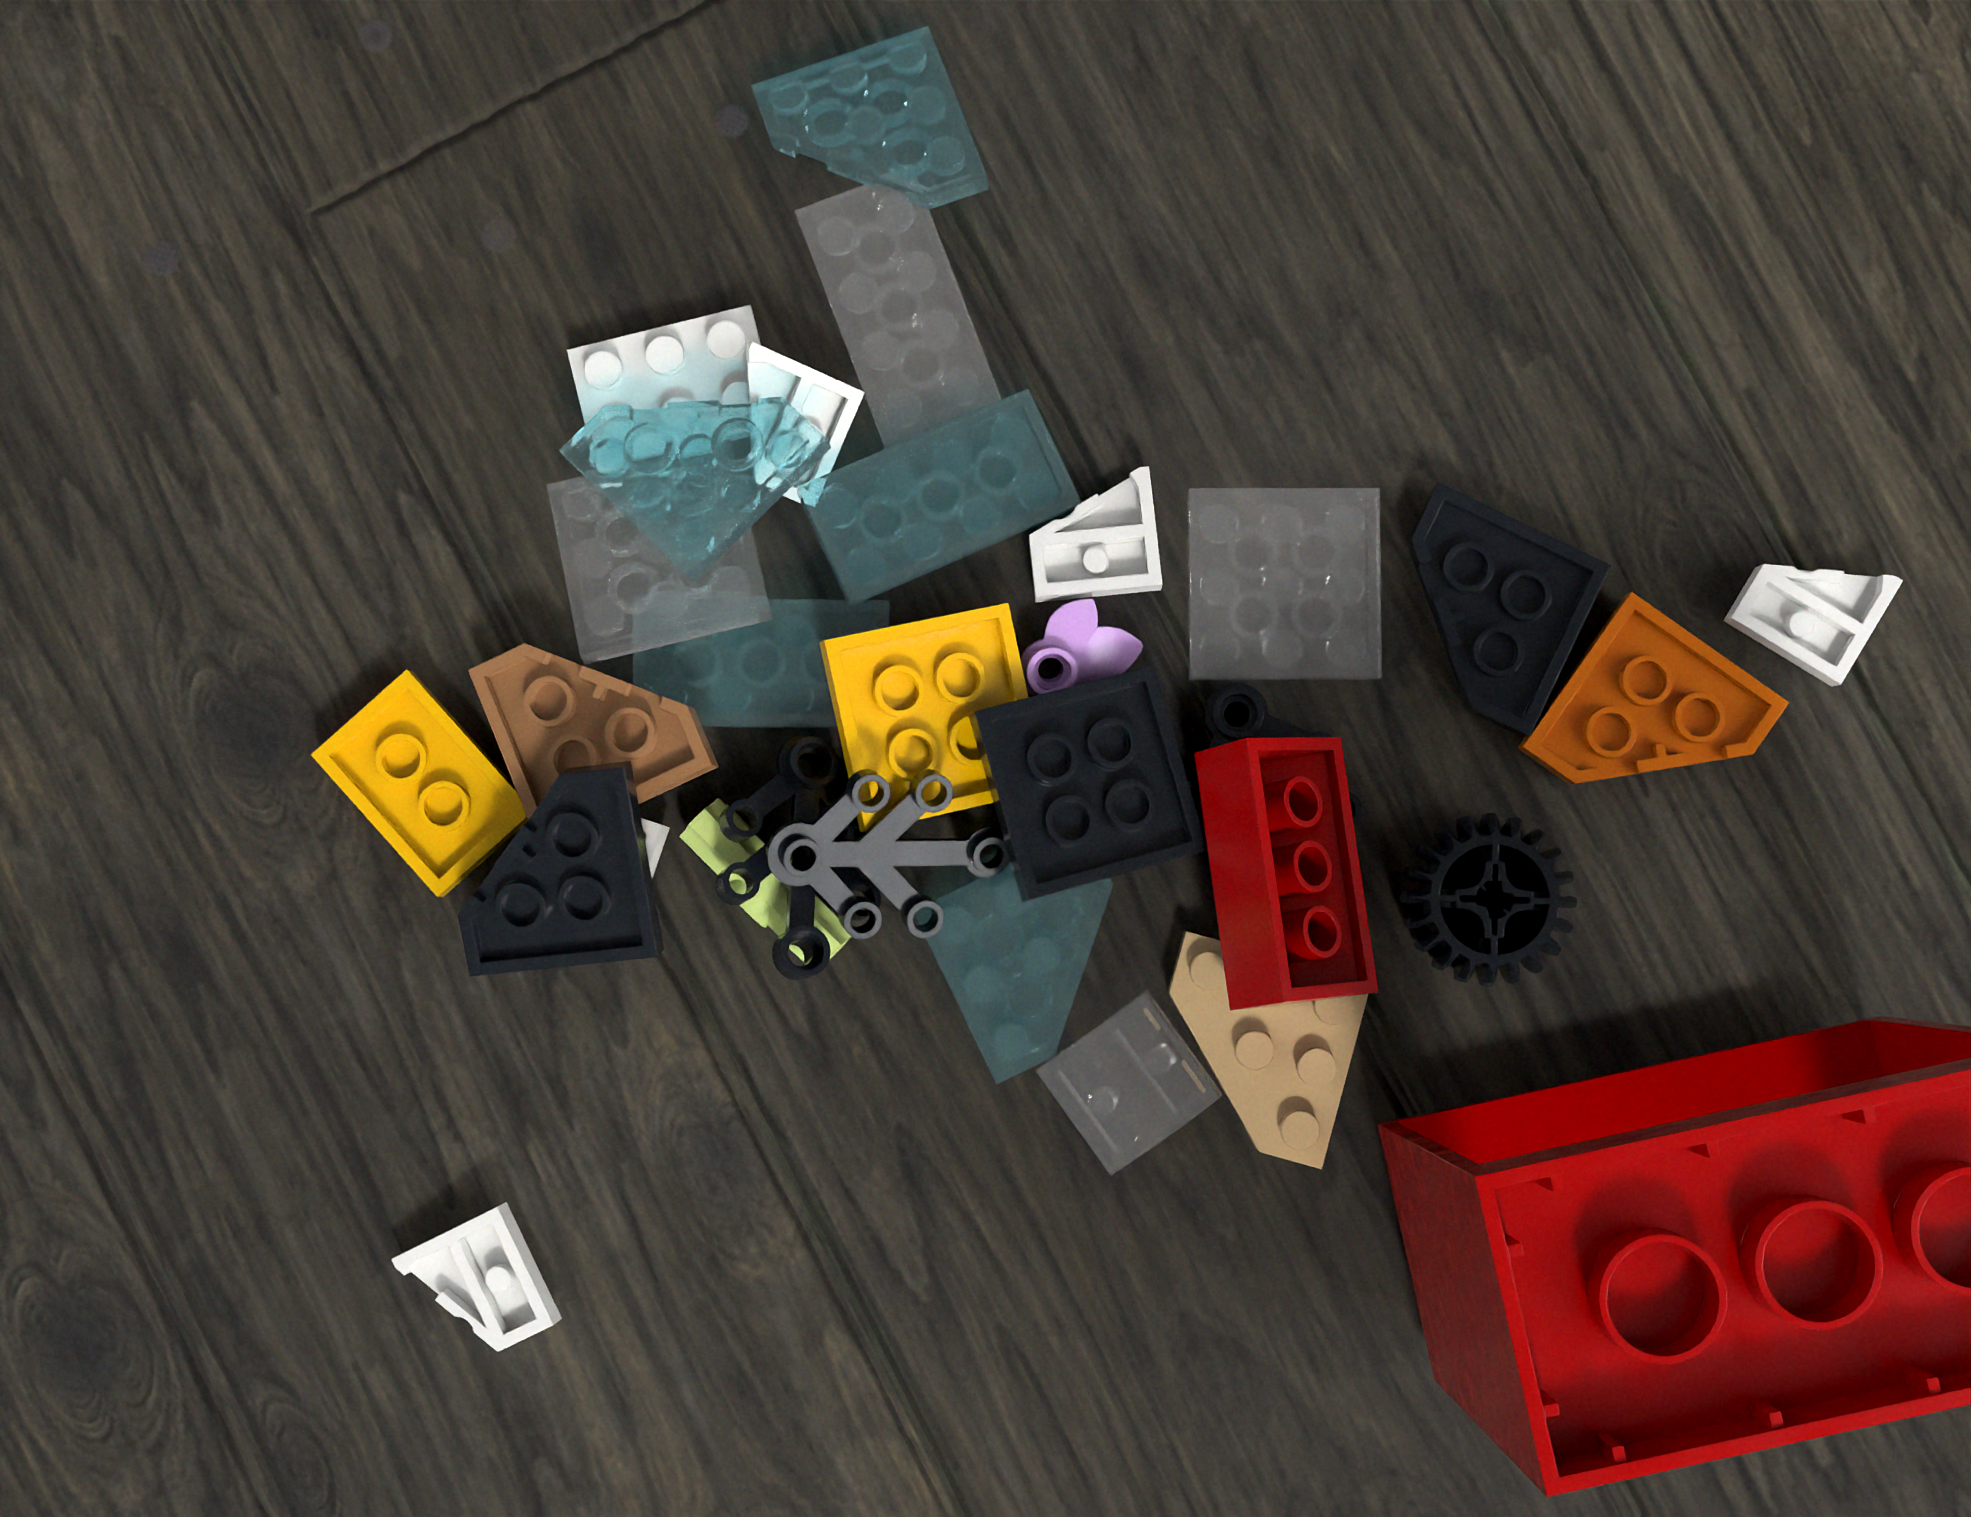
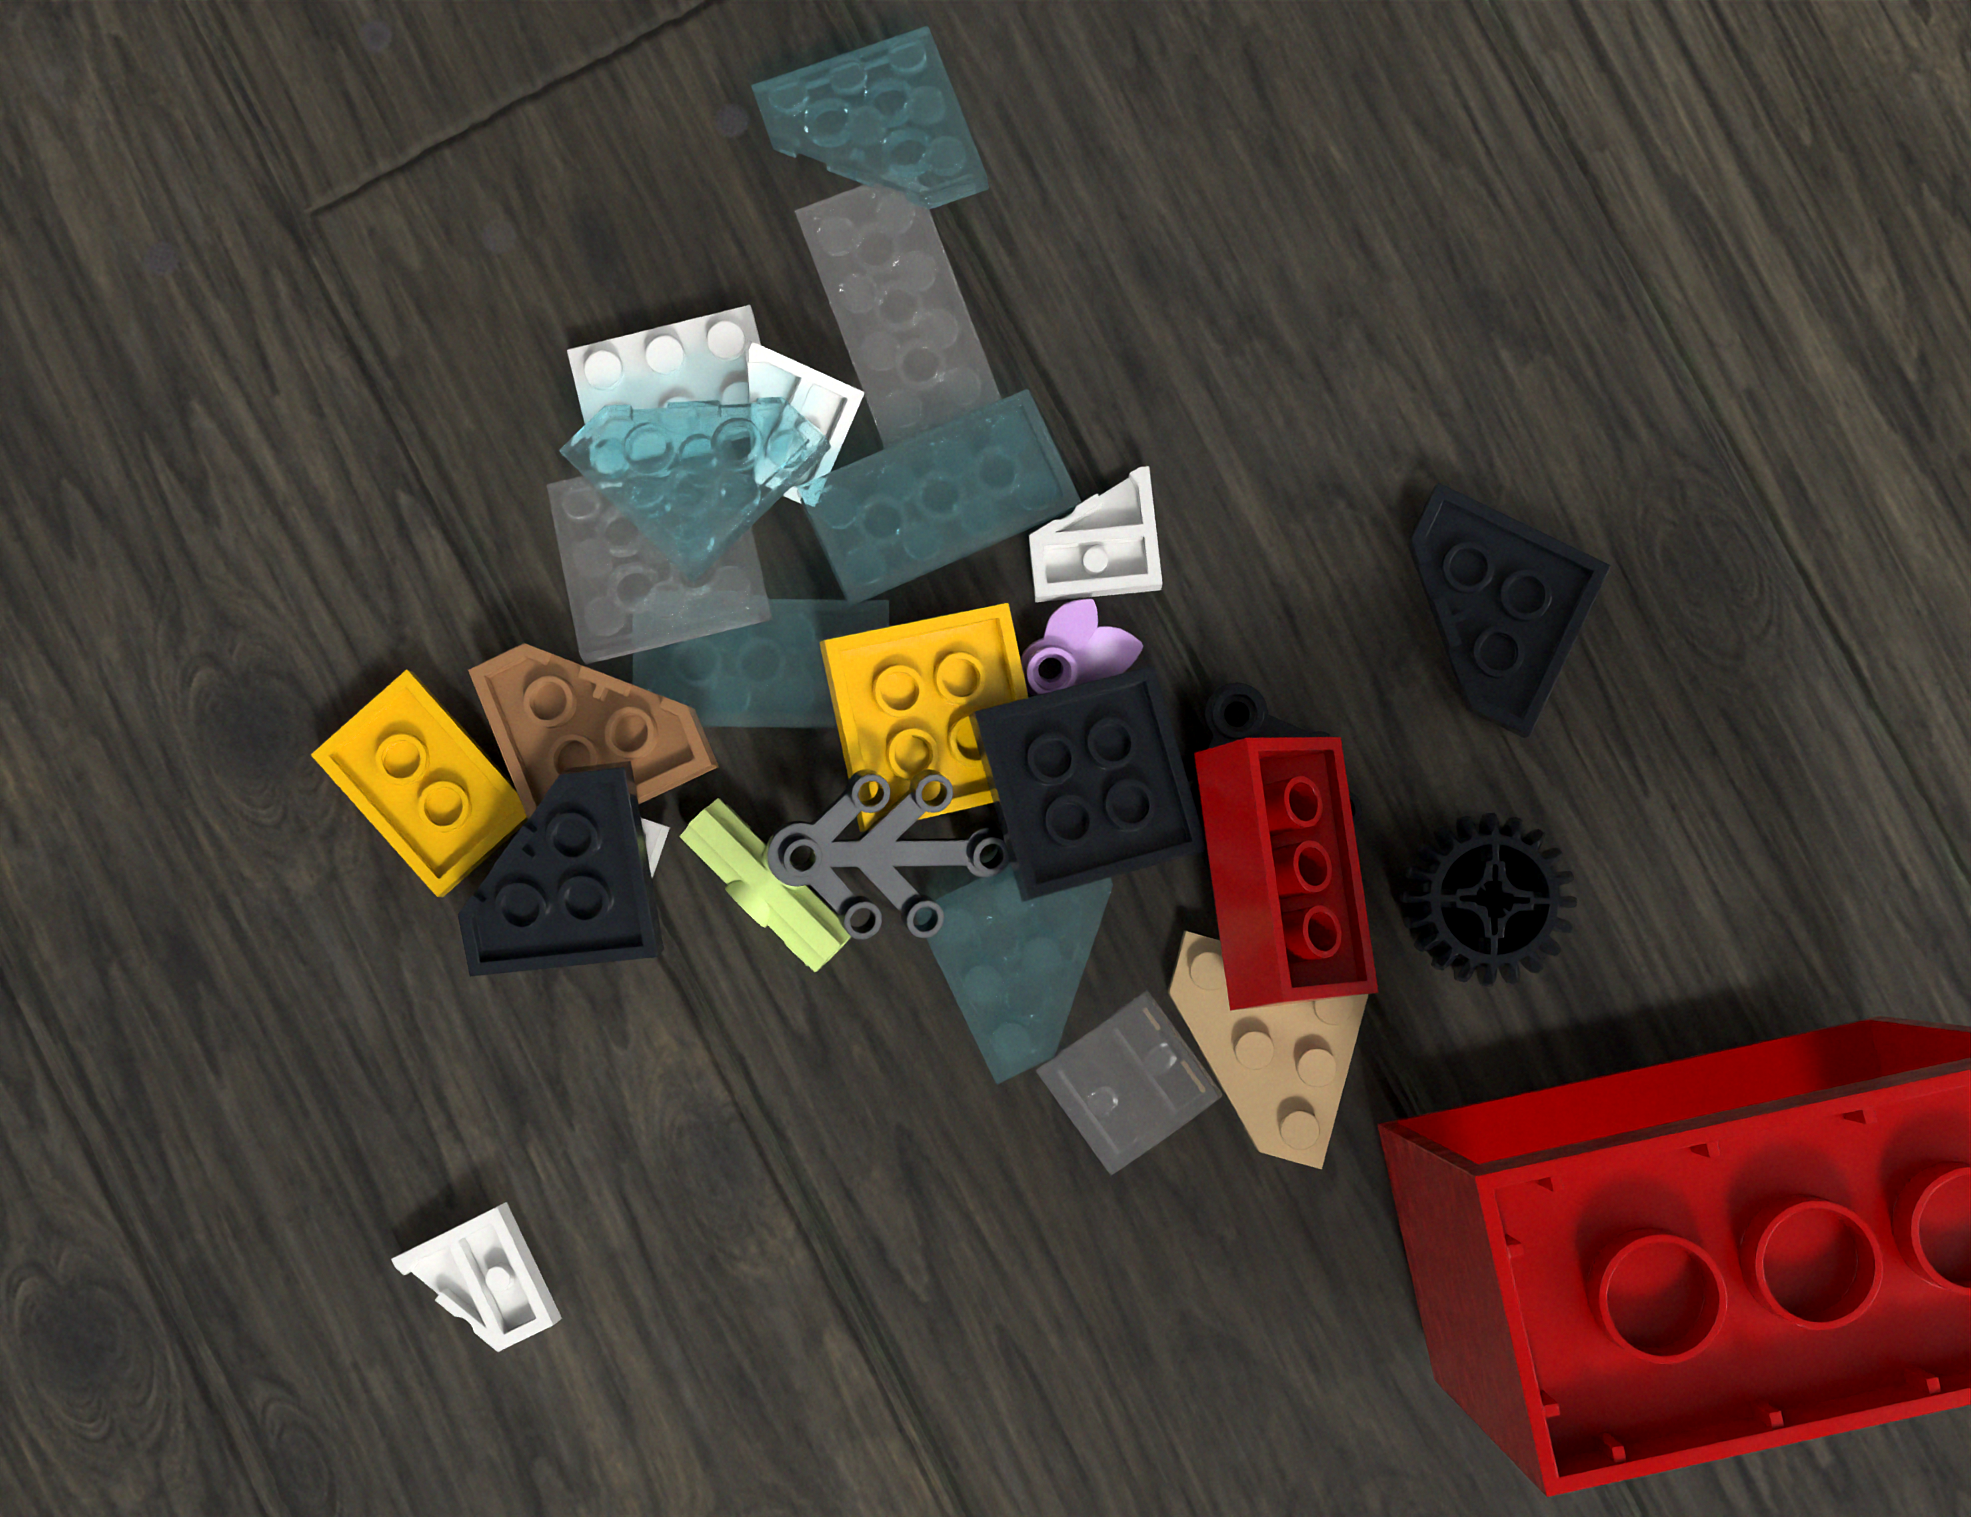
(806, 797): black plant -> none
(1284, 584): clear plate -> none
(1649, 703): orange plate -> none
(1812, 616): white wing -> none

